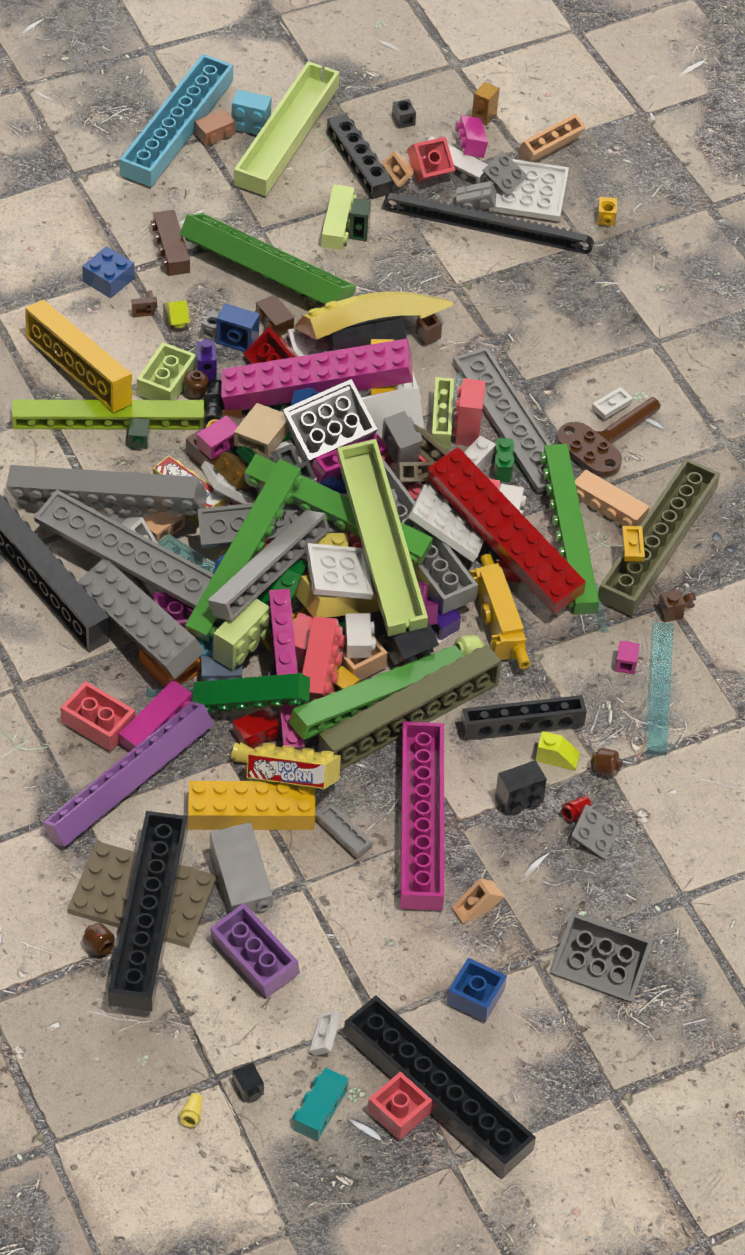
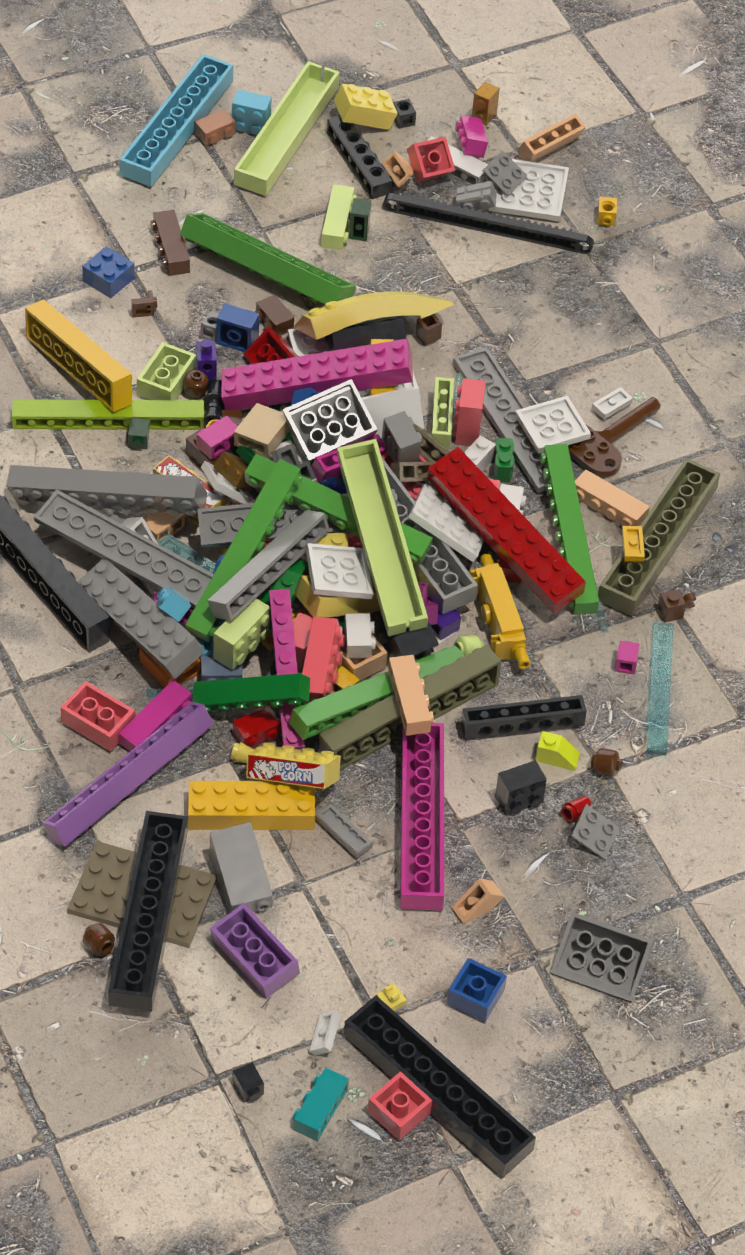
(173, 603): none -> medium azure brick
(177, 313): neon yellow slope -> none
(191, 1112): light yellow cone -> none
(365, 106): none -> light yellow brick
(392, 997): none -> light yellow tile
(410, 695): none -> light nougat brick
(552, 423): none -> white plate

